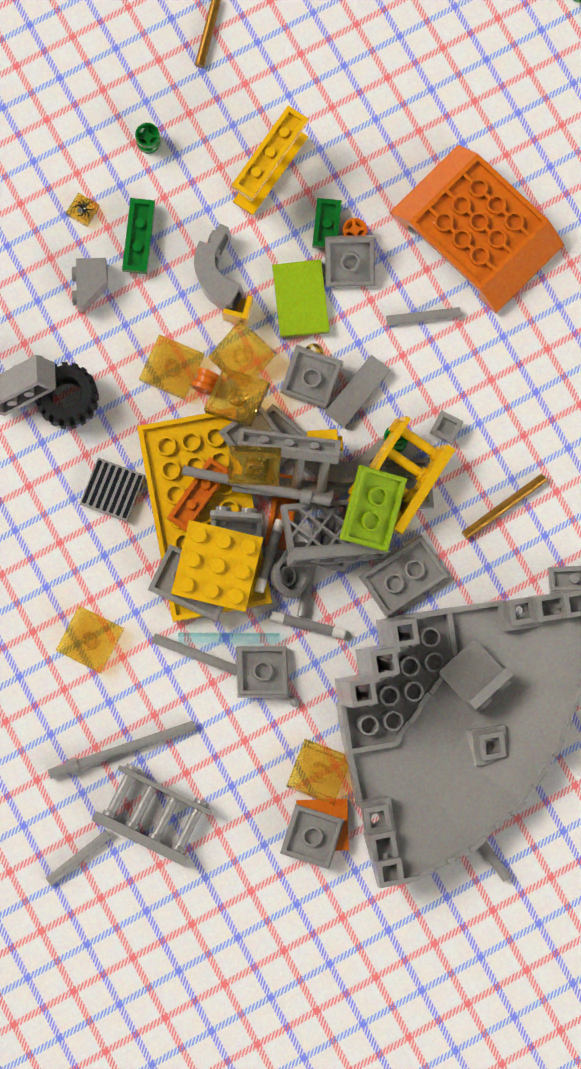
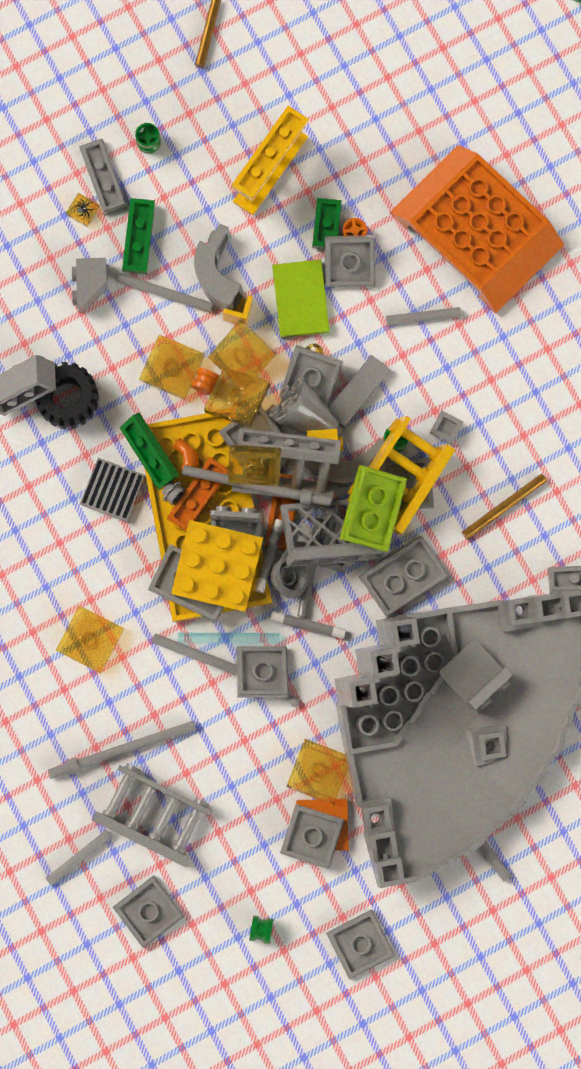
(103, 176): none -> light grey tile
(148, 911): none -> light grey tile
(149, 451): none -> green plate
(165, 292): none -> light grey bar
(172, 492): none -> light grey plate
(190, 455): none -> orange arm
(261, 929): none -> green wheel
(303, 410): none -> light grey cone
(360, 944): none -> light grey tile

